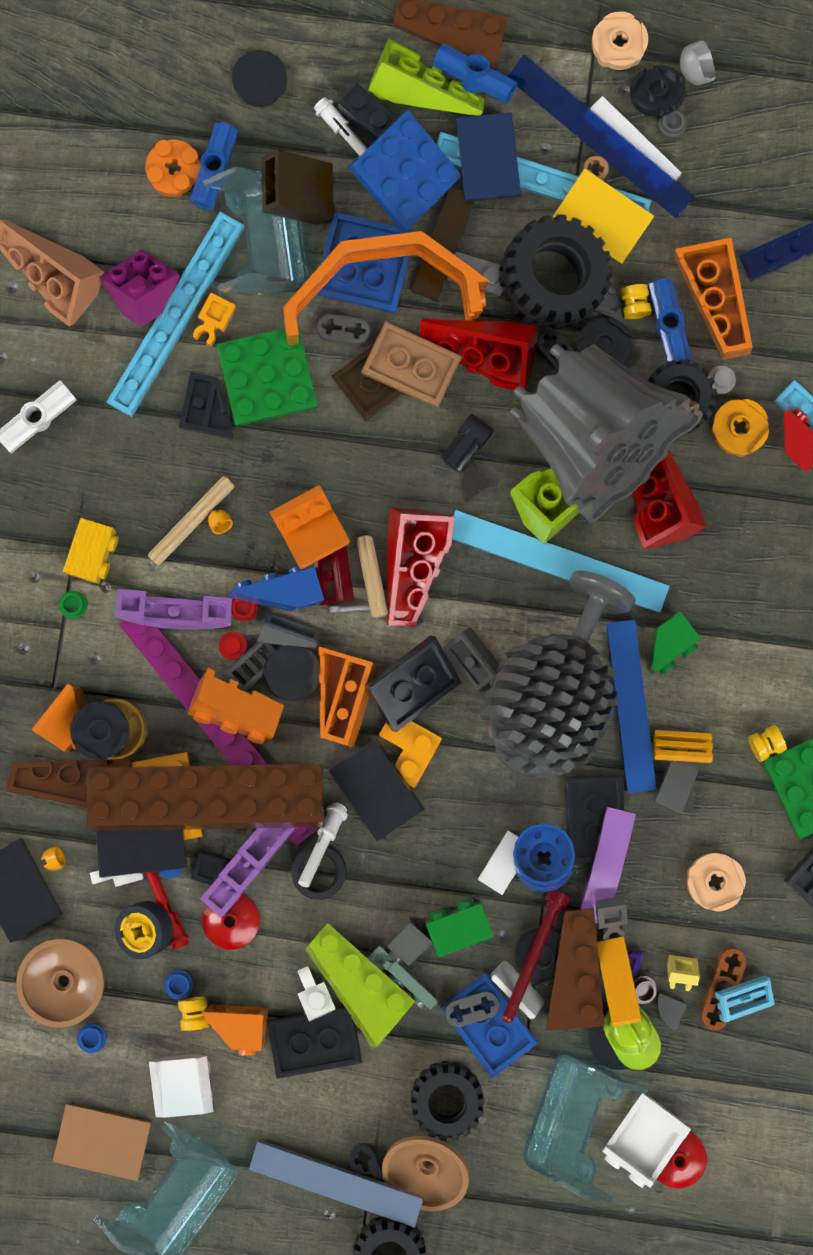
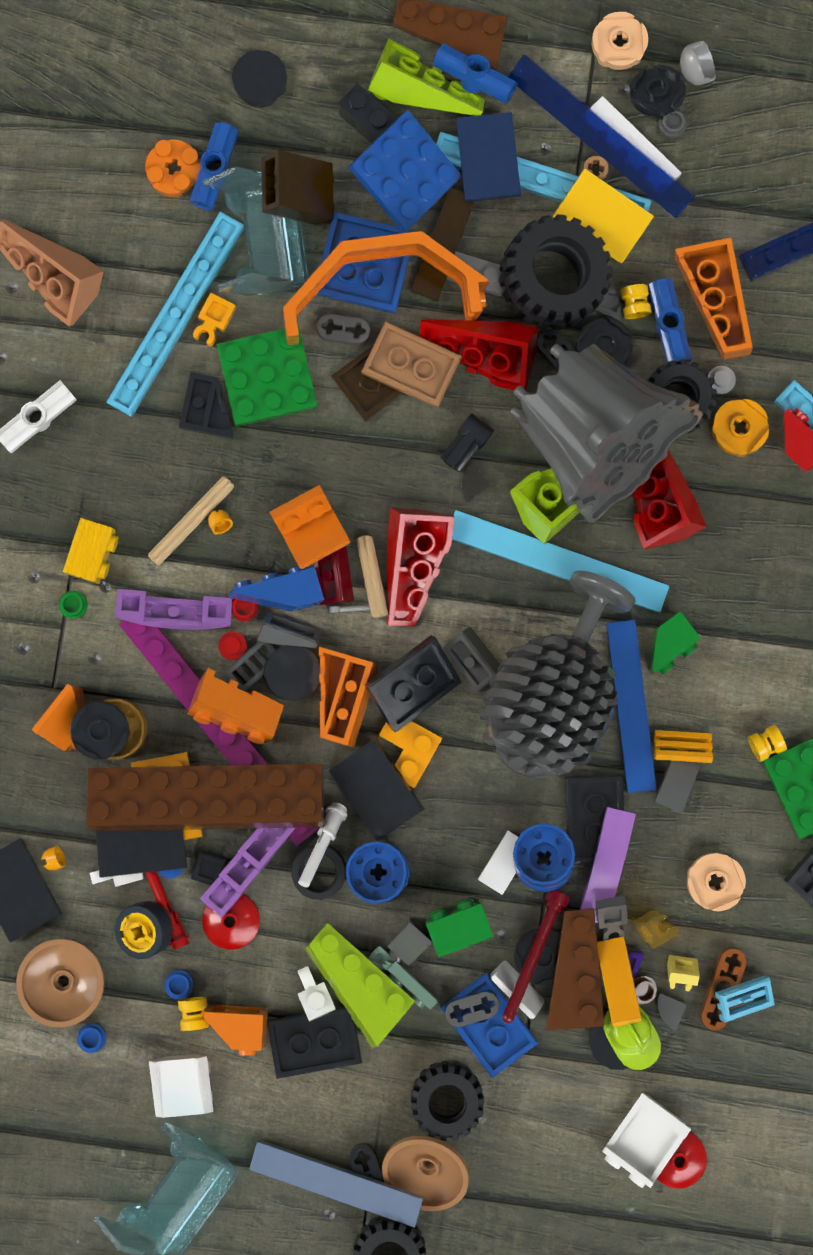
(58, 780): reddish brown wing -> none
(102, 1141): medium nougat tile -> none
(140, 286): magenta slope -> none
(330, 114): white pin -> none
(367, 885): none -> blue wheel
(566, 1120): clear light blue windscreen -> none
(653, 930): none -> clear yellow hinge

